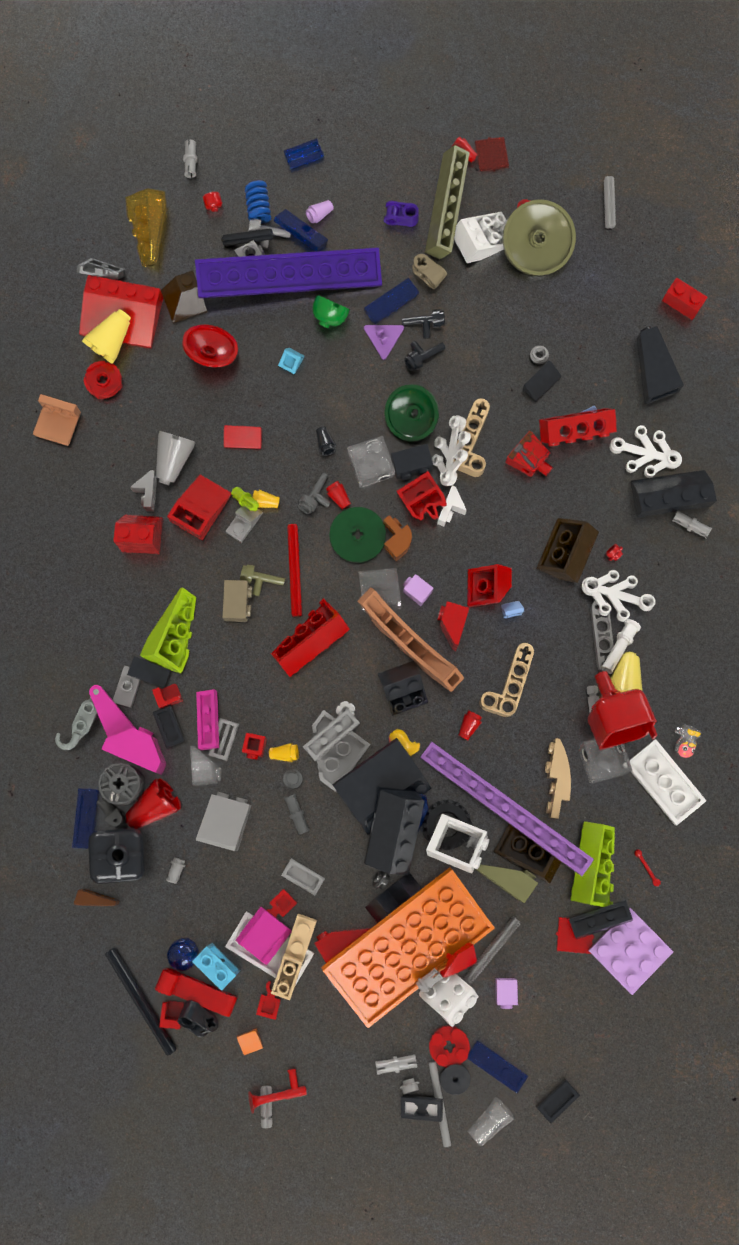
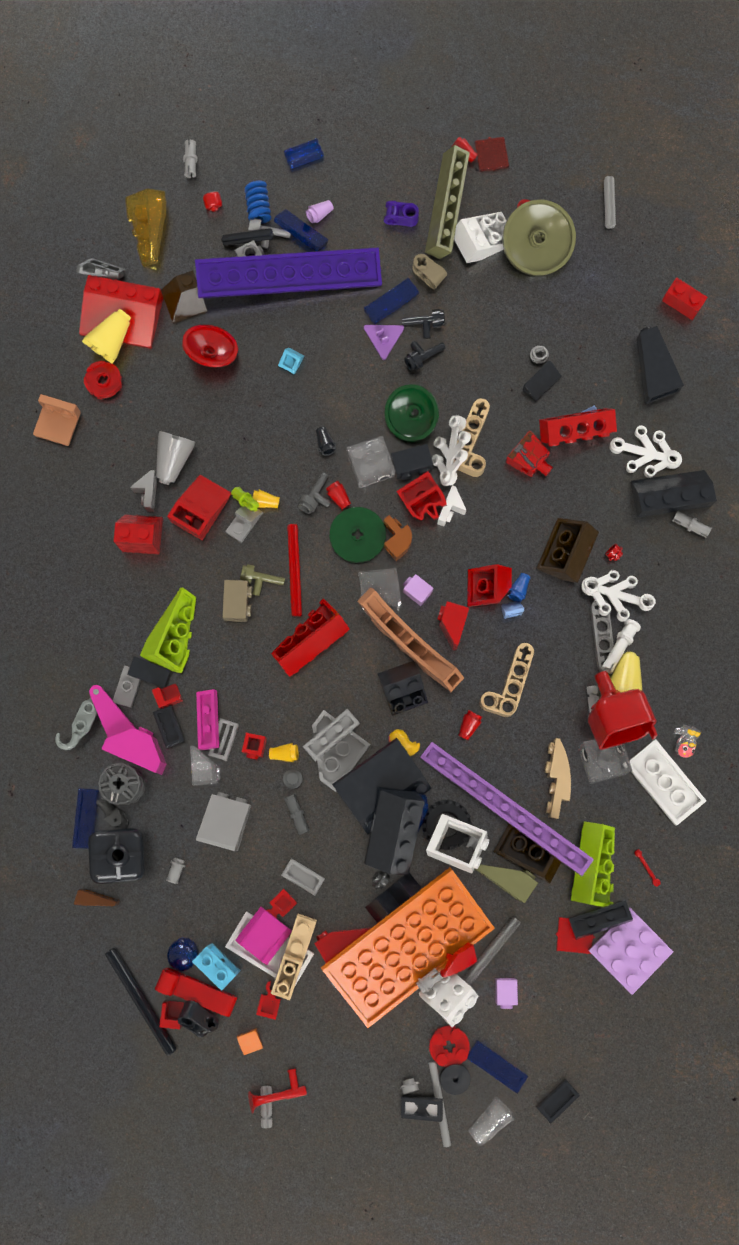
(153, 805): red cone -> none
(242, 437): slope -> none
(329, 312): green cylinder -> none
(345, 705): white plate -> none
(396, 1064): light grey pin -> none
(519, 588): none -> blue cone

